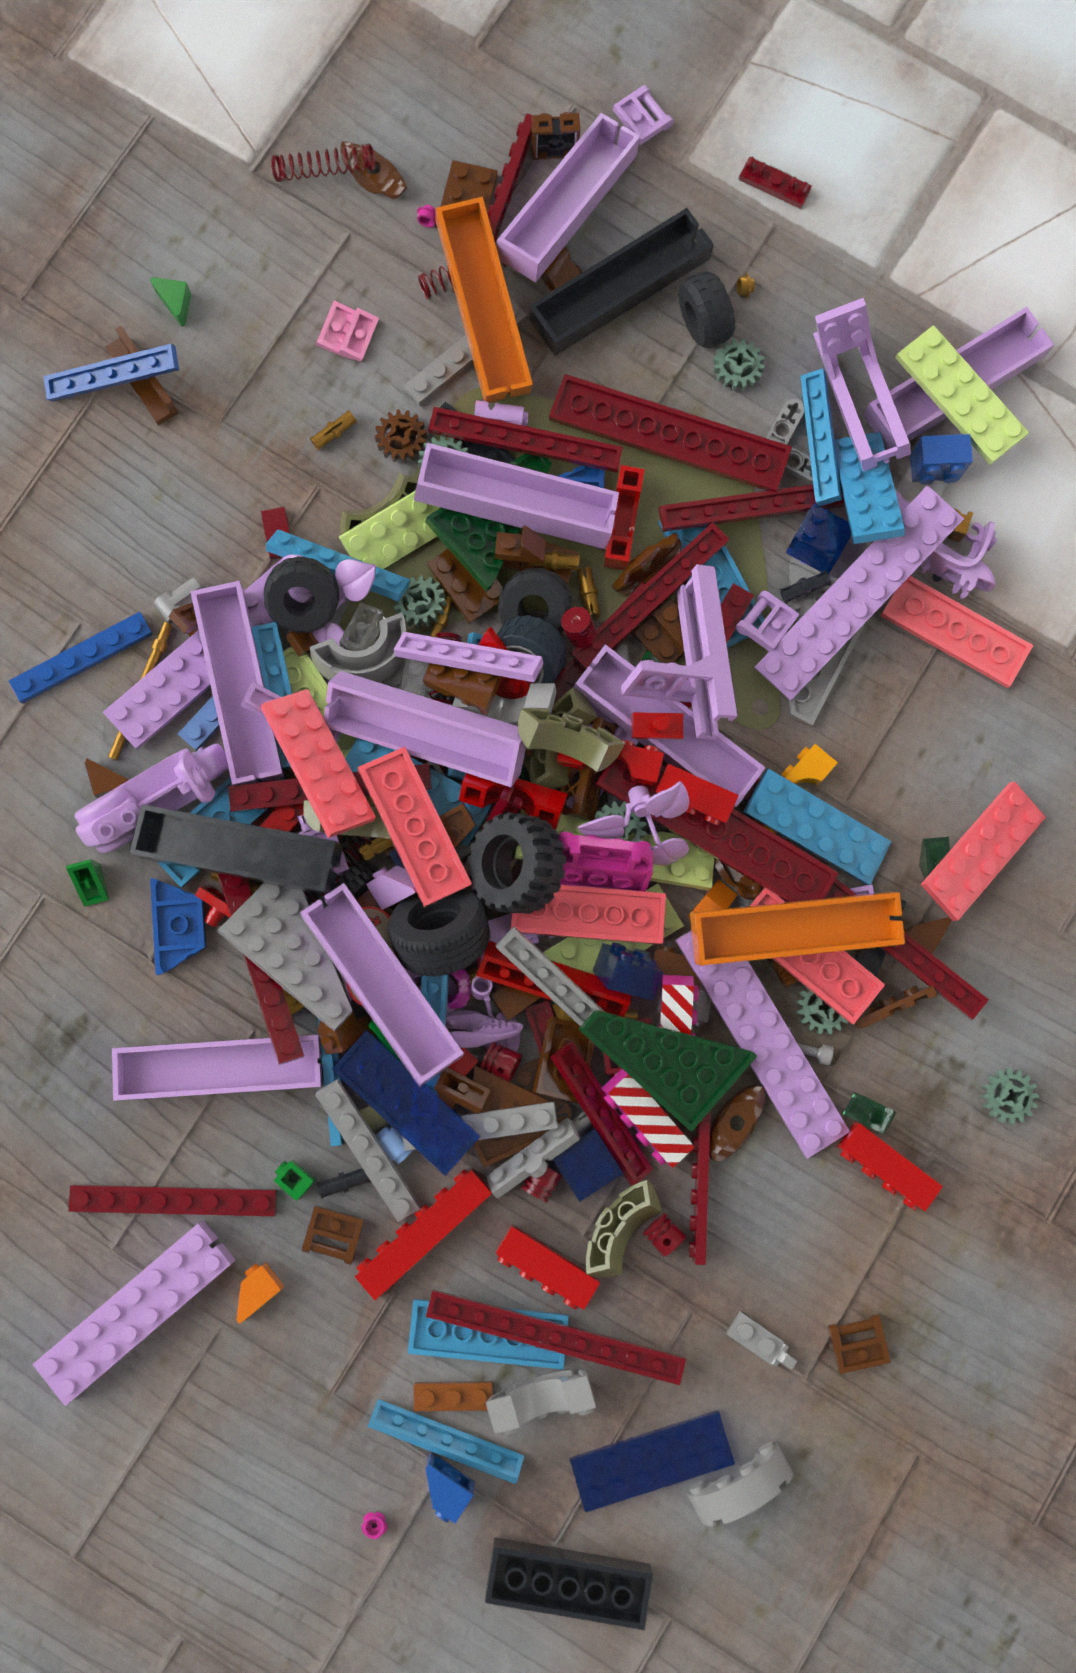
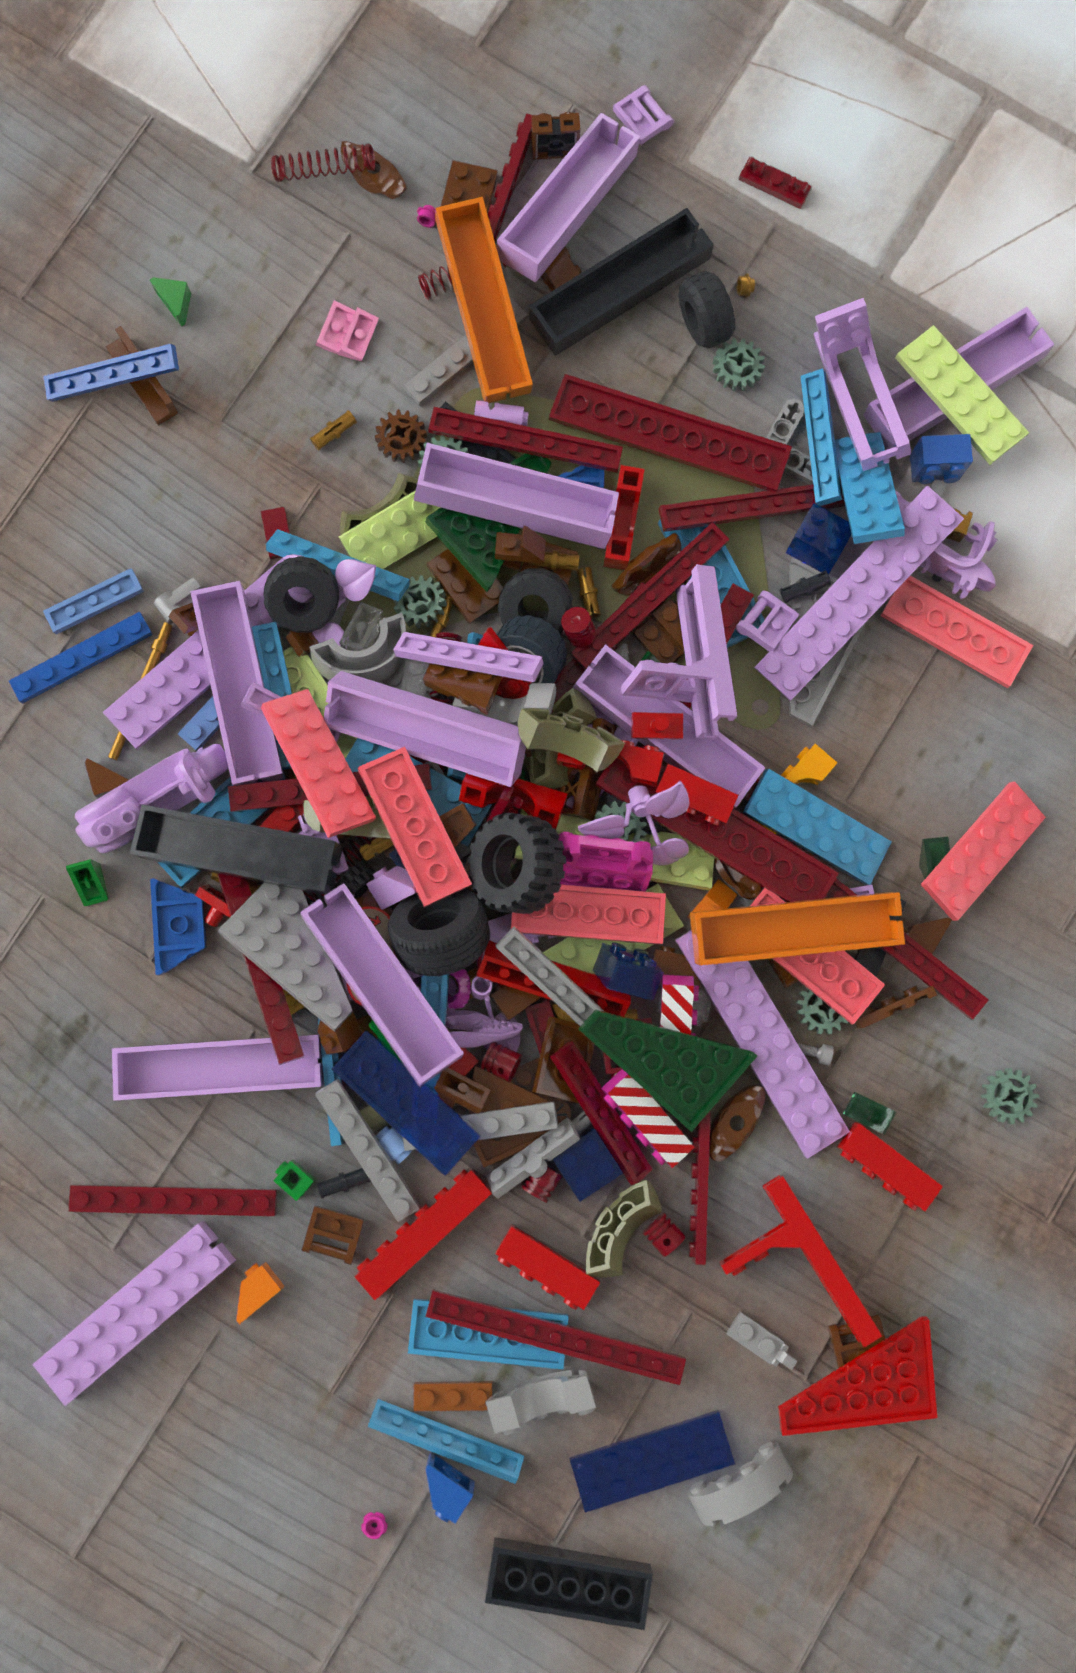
(93, 601): none -> medium blue plate
(799, 1232): none -> red piece
(876, 1388): none -> red wing

